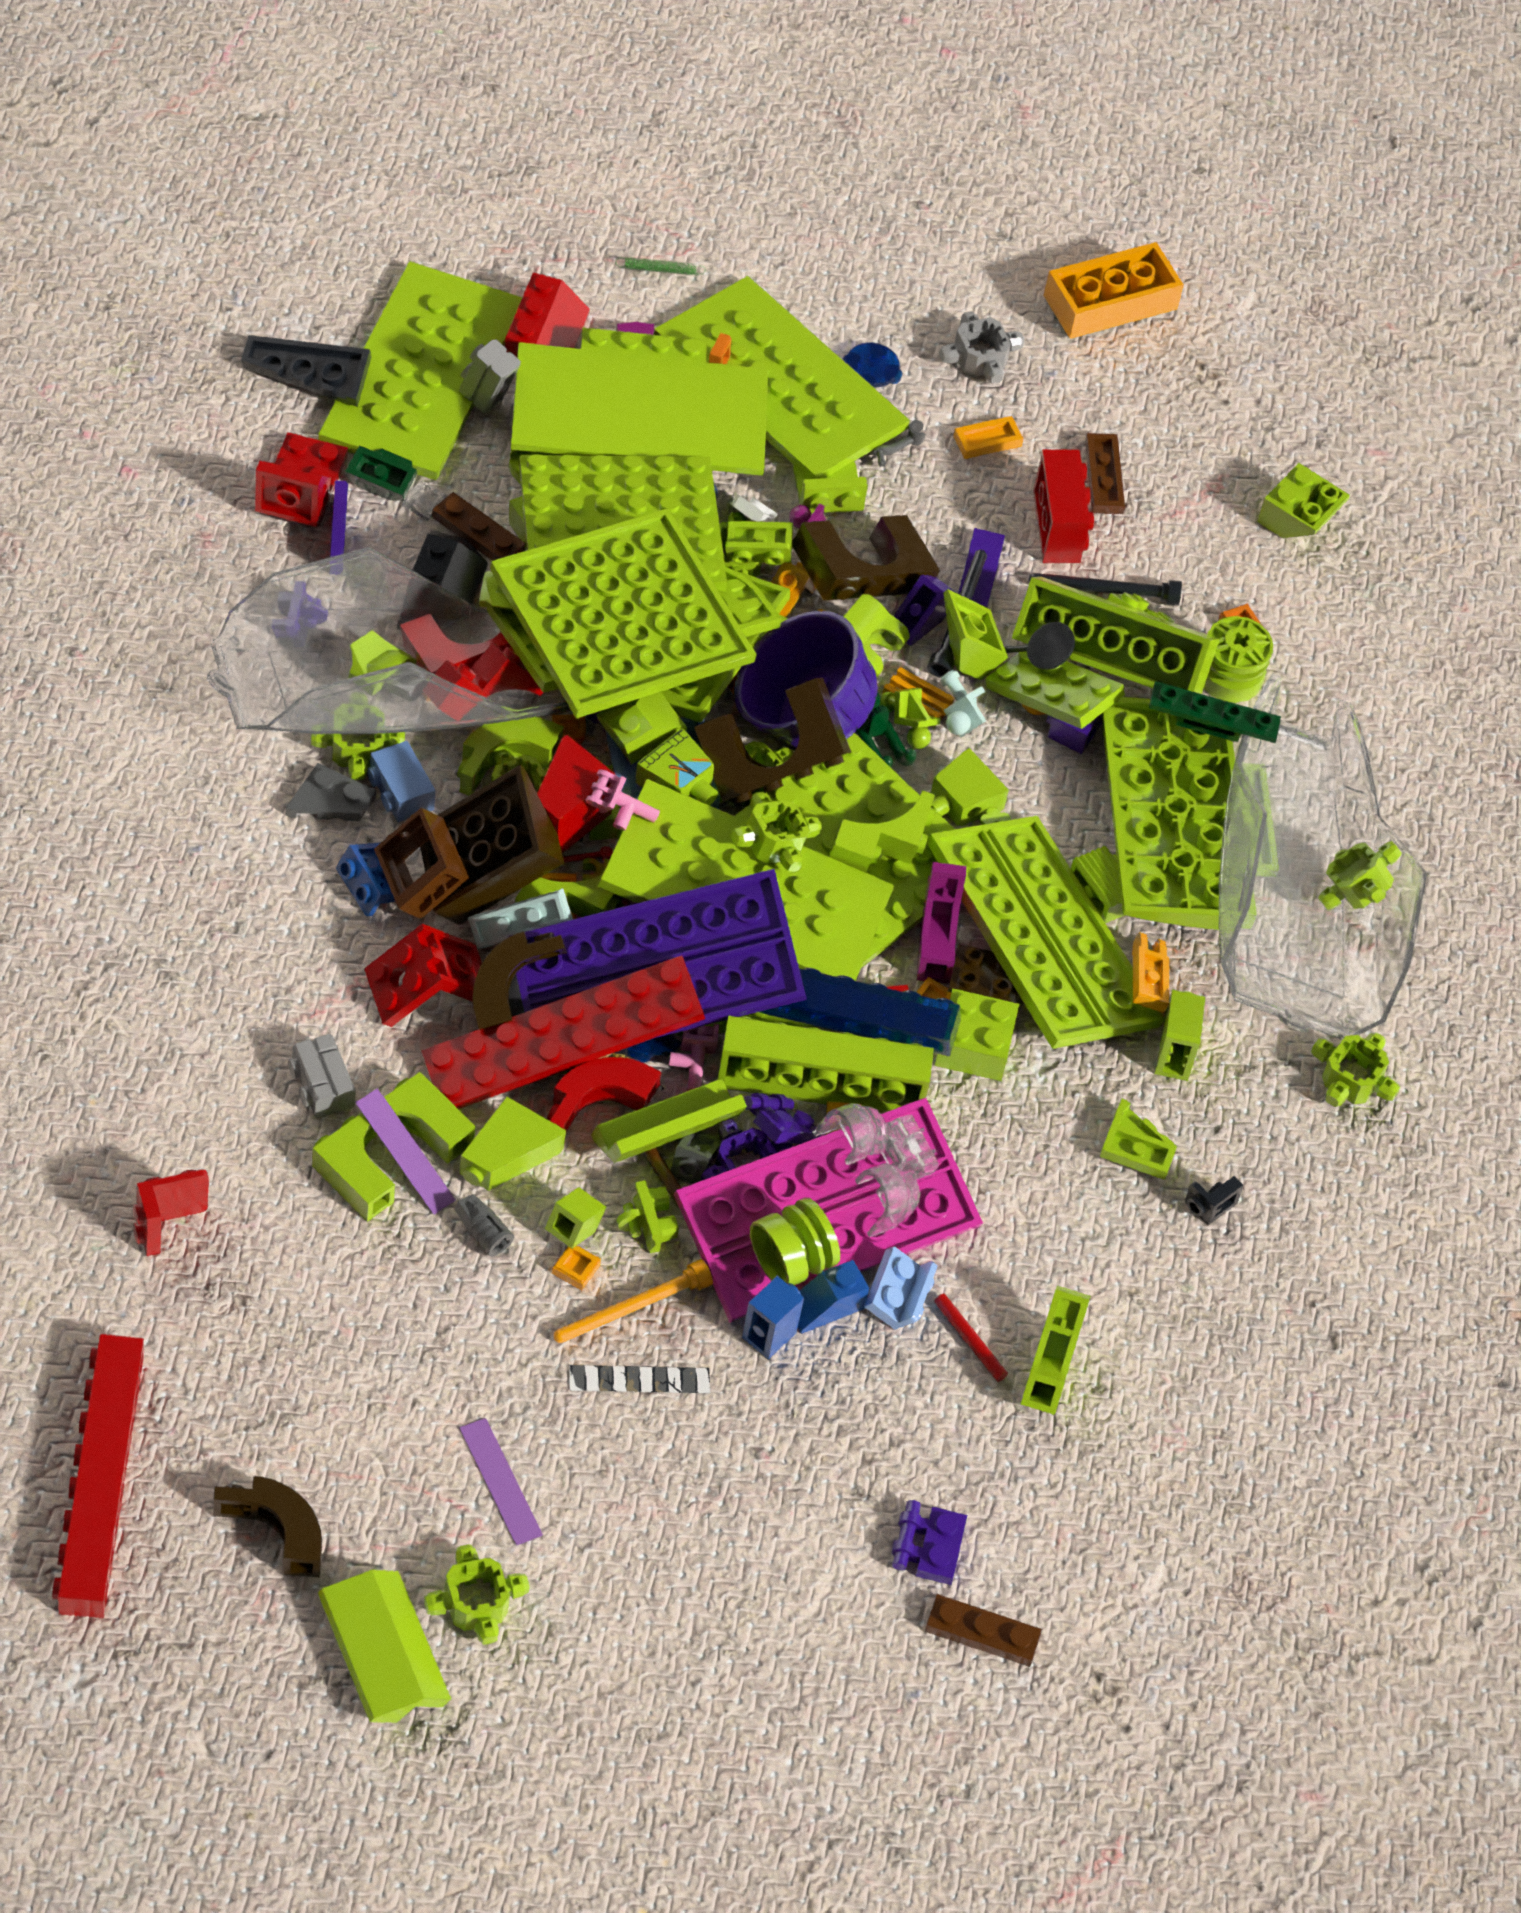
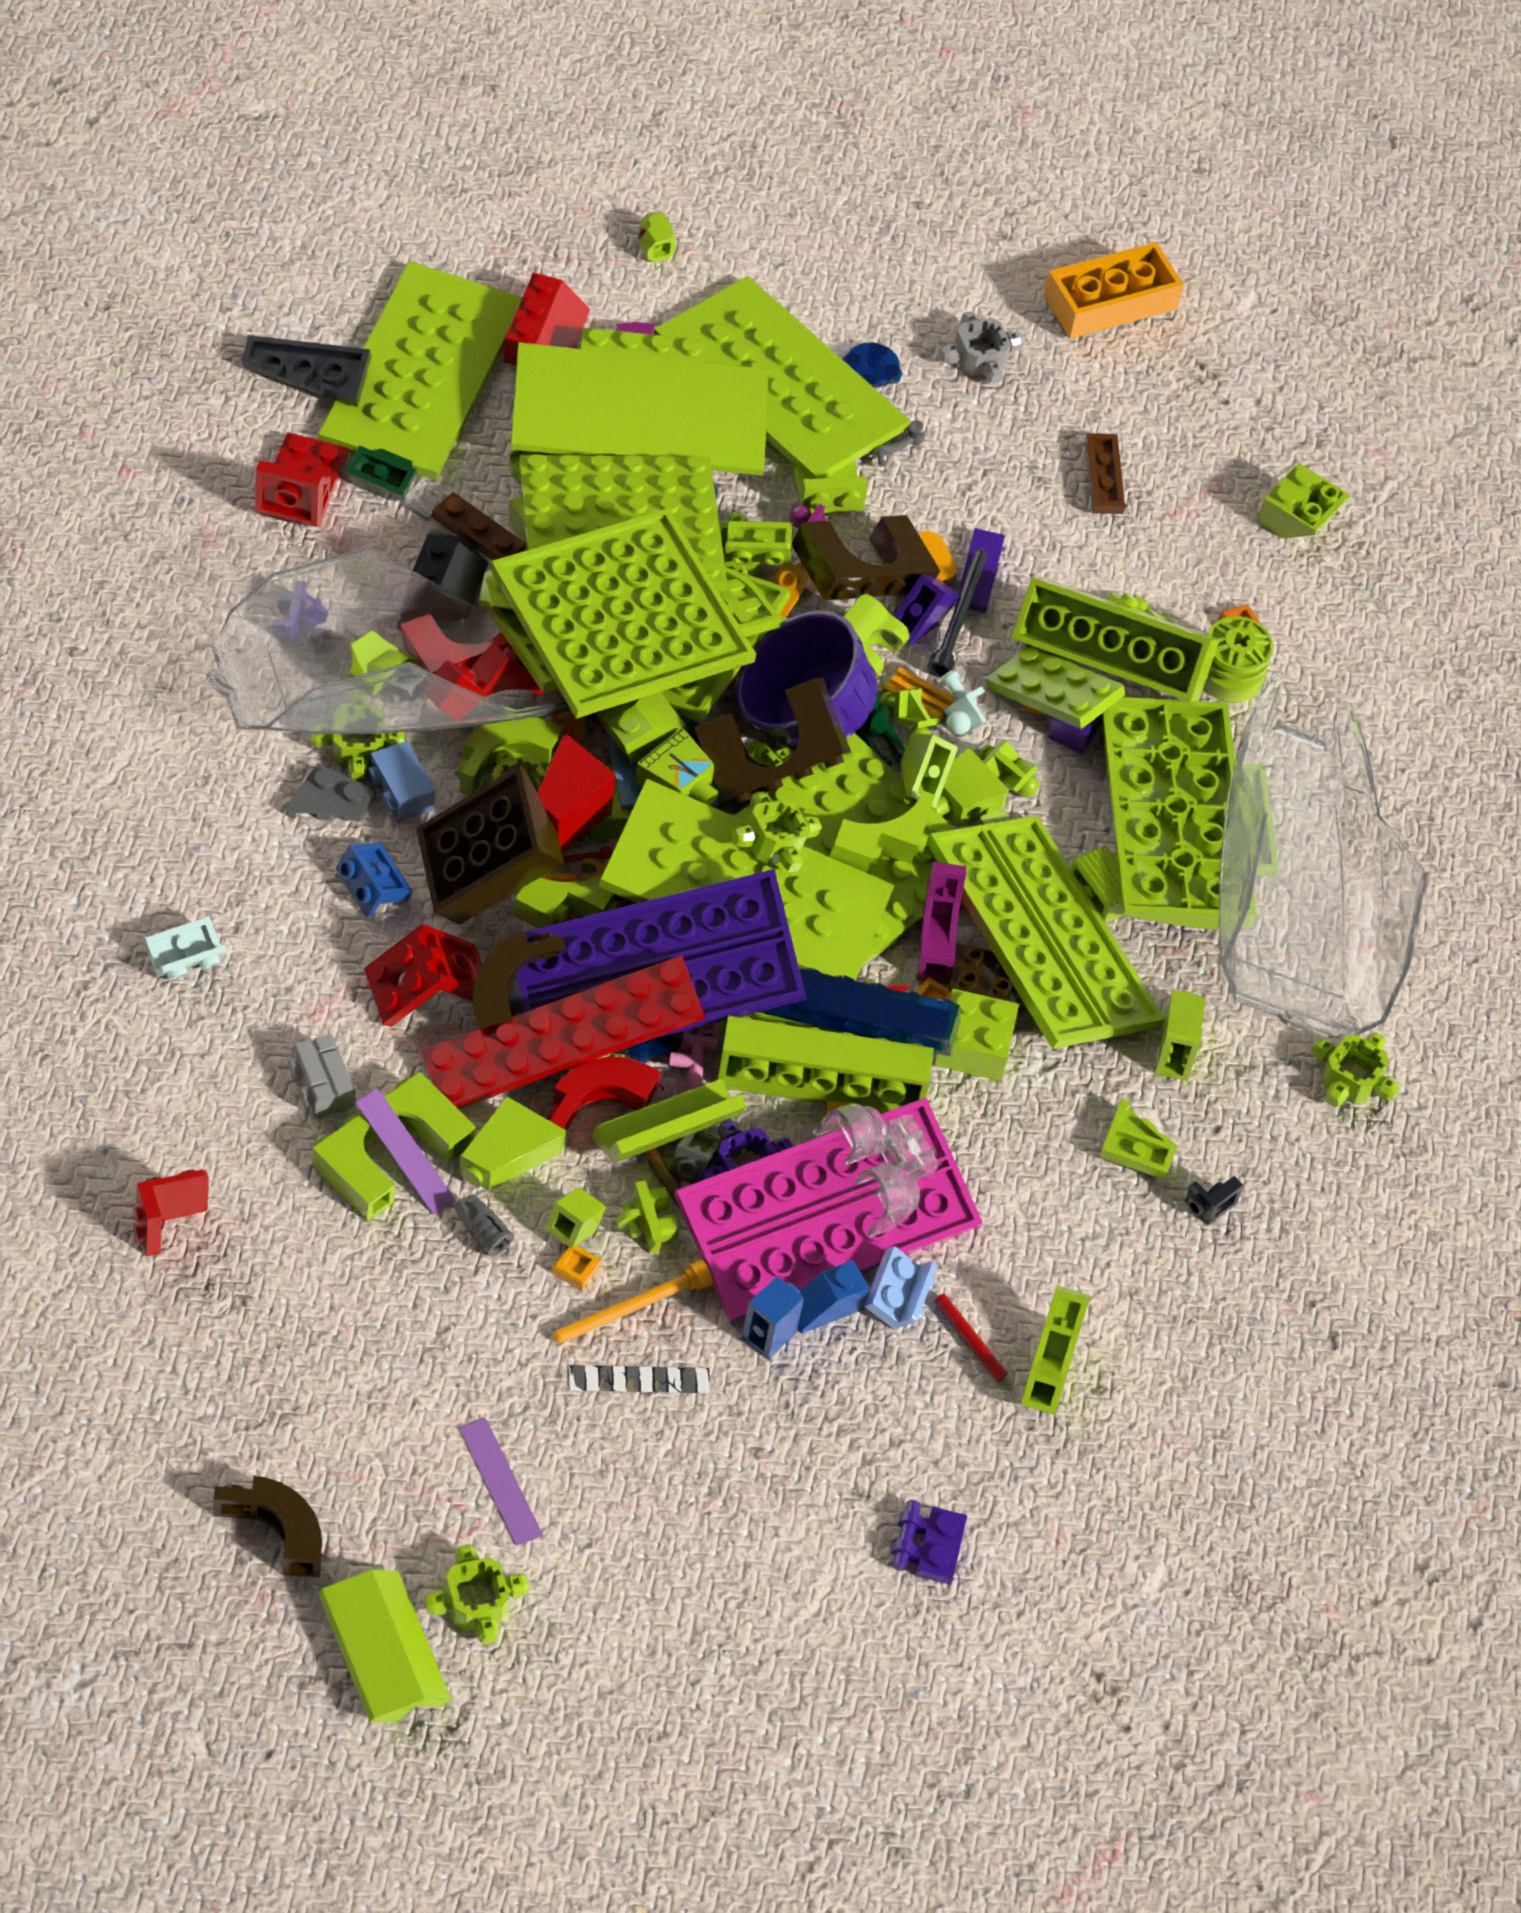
(100, 1477): red brick -> none
(183, 948): none -> light aqua bracket
(339, 518): dark purple tile -> none
(437, 882): reddish brown window -> none
(489, 375): brick -> none
(530, 914): light aqua tile -> none
(614, 796): bright pink arm -> none
(656, 237): none -> lime rock
(662, 268): bright green piece -> none
(721, 350): orange tile -> none
(754, 509): white wing -> none
(778, 1120): dark purple plate -> none
(795, 1242): lime wheel -> none
(926, 765): none -> lime slope
(941, 555): none -> light orange tile
(973, 636): lime slope -> none
(983, 1630): reddish brown plate -> none
(988, 437): light orange tile -> none
(1010, 768): none -> lime piece
(1048, 646): black piece -> none
(1062, 506): red brick -> none
(1150, 973): light orange hinge -> none
(1167, 592): black piece -> none
(1213, 714): dark green bracket -> none
(1360, 875): lime piece -> none

